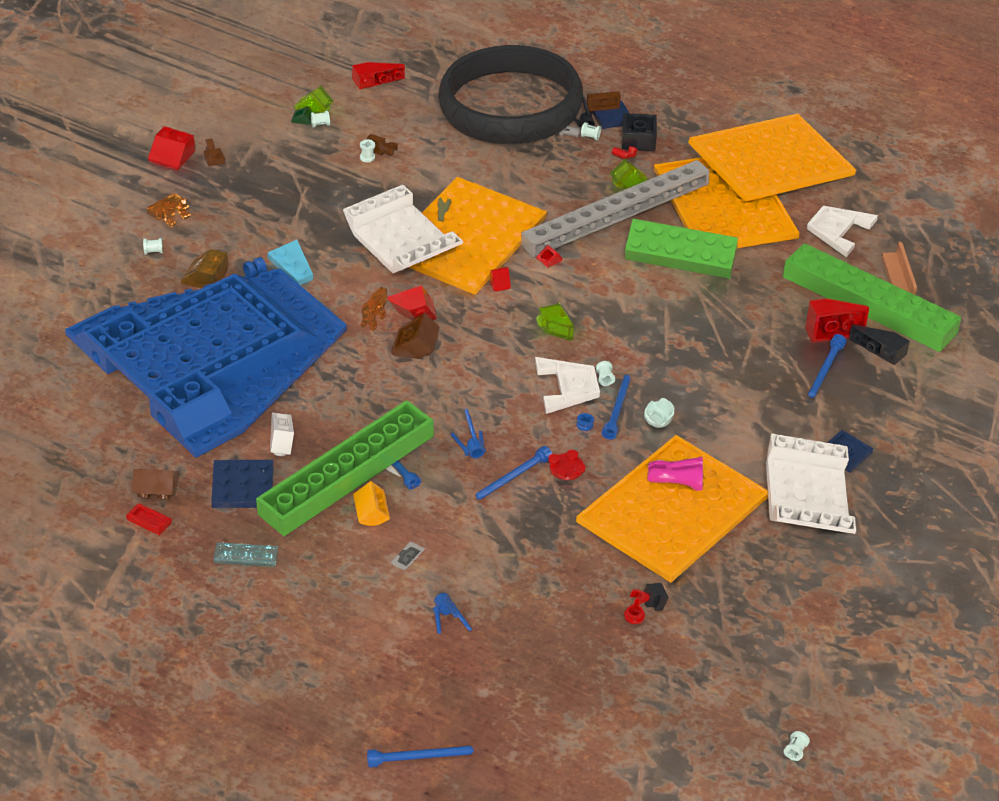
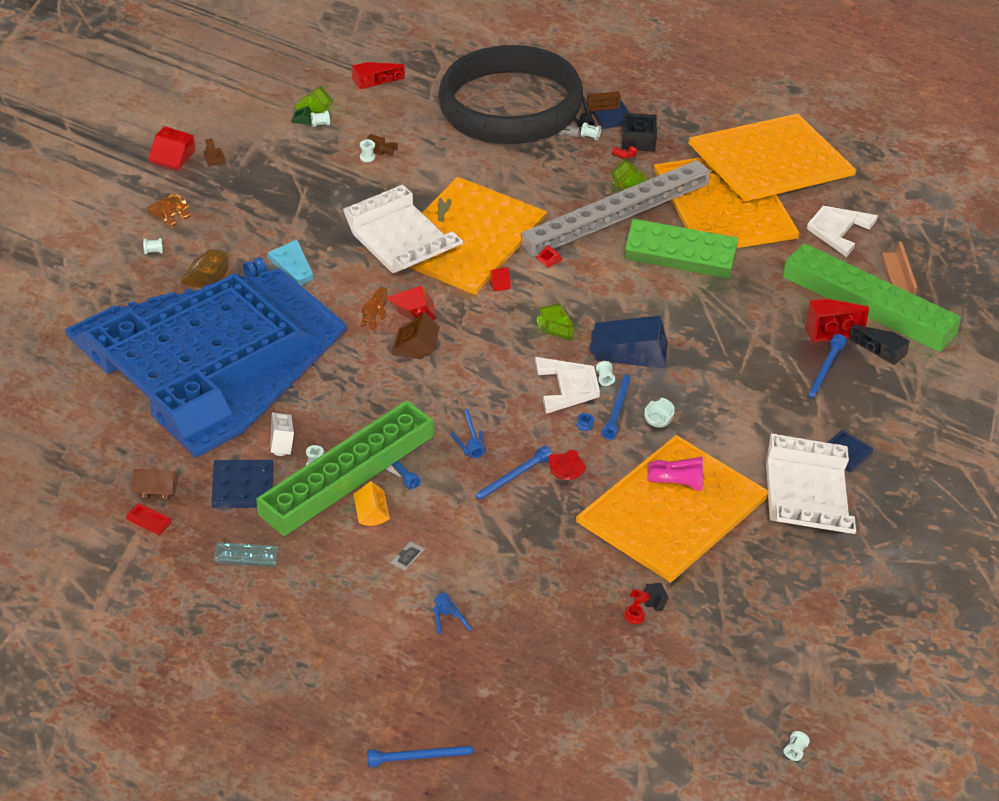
(313, 452): none -> light aqua bush
(631, 342): none -> dark blue slope

